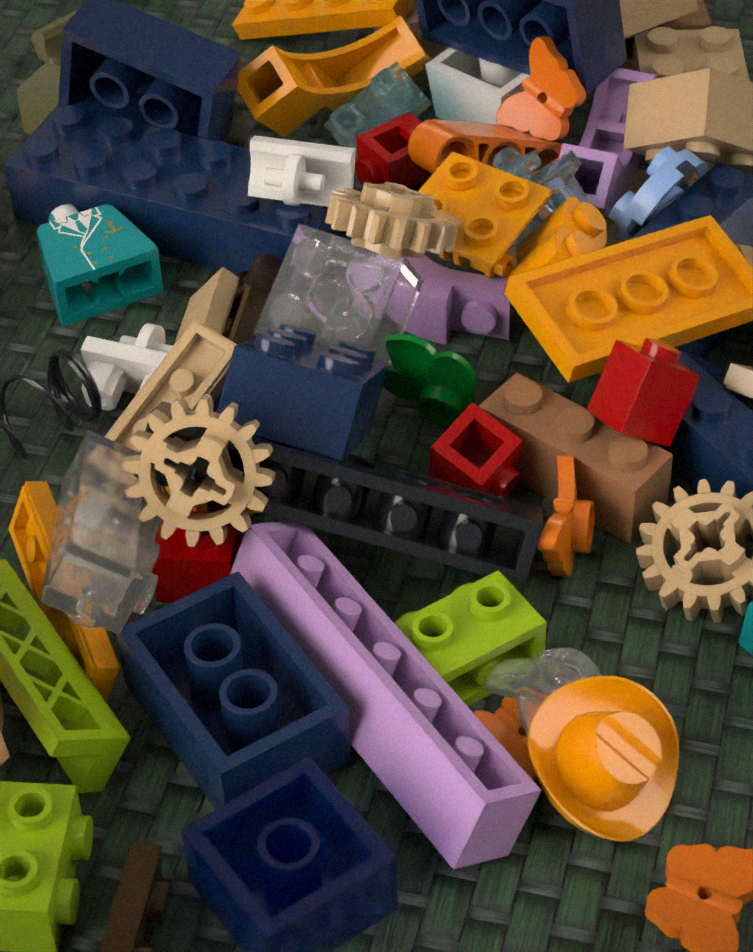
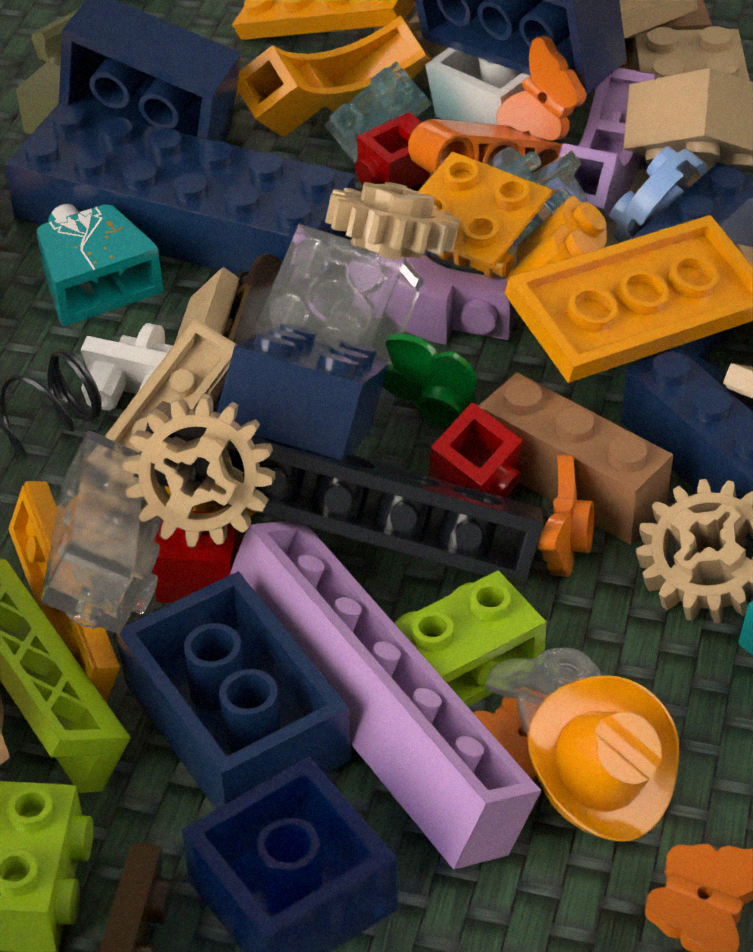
(299, 170): white hips -> none
(644, 391): red brick -> none

